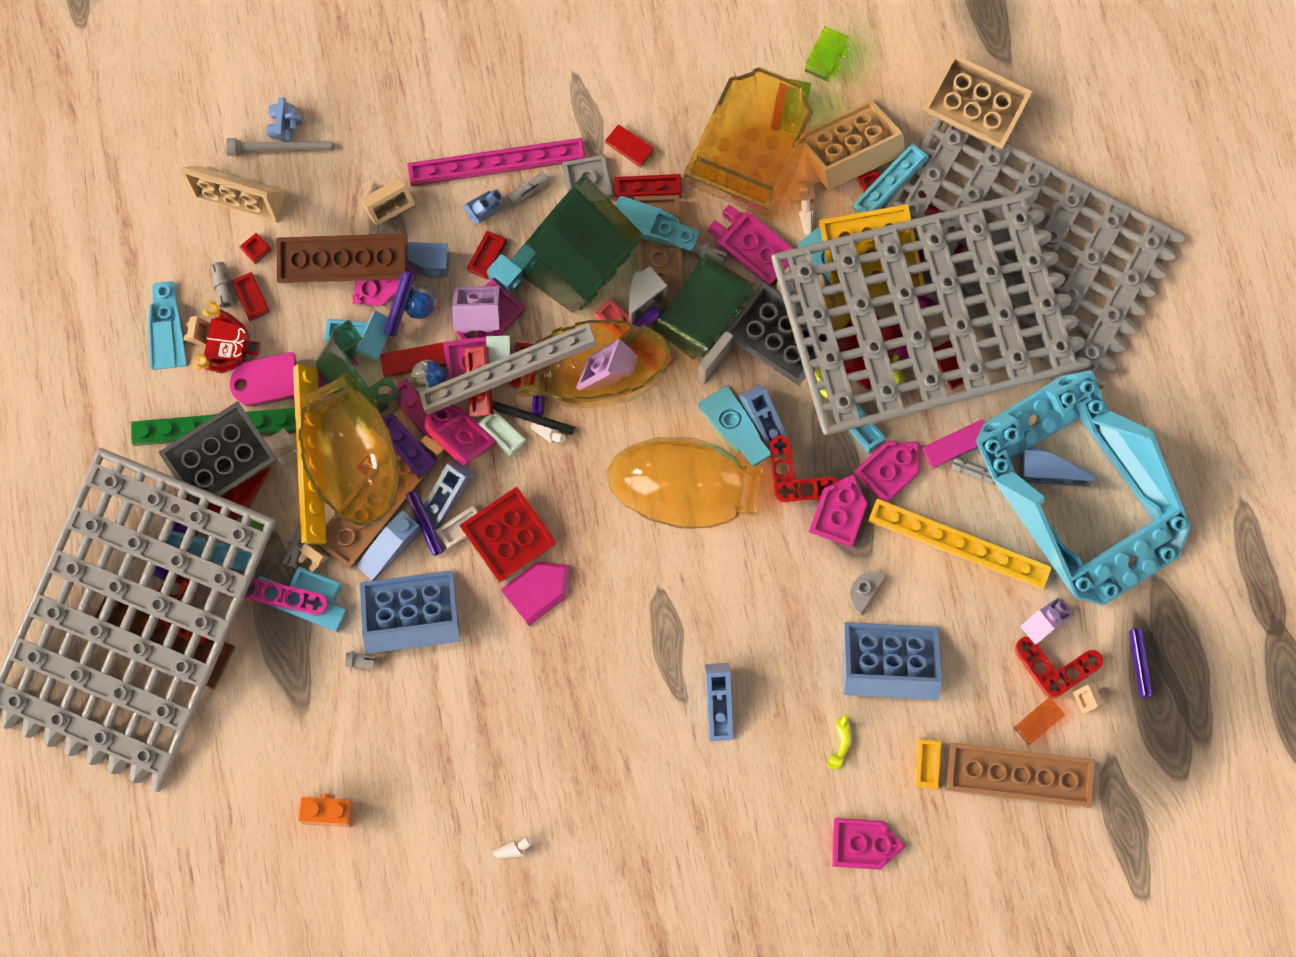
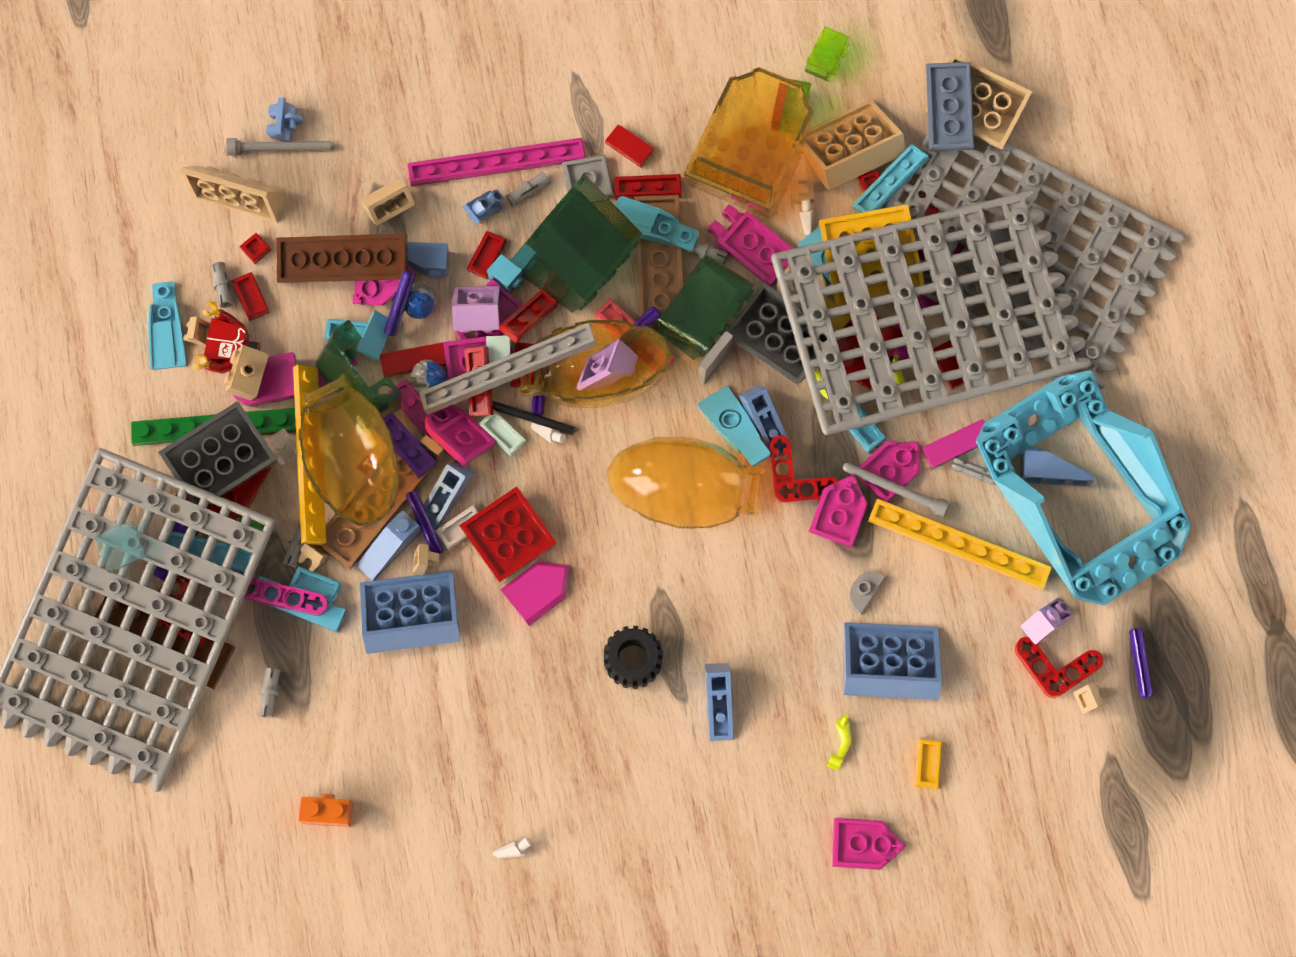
(120, 546): none -> clear light blue piece
(246, 372): none -> tan brick
(269, 692): none -> light grey pin
(359, 660): light grey pin -> none
(424, 559): none -> tan tile
(529, 316): none -> red tile
(631, 637): none -> black tyre
(646, 292): light grey slope -> none
(937, 506): none -> light grey piece
(949, 106): none -> sand blue tile
(1020, 775): medium nougat plate -> none
(1039, 721): clear orange tile -> none

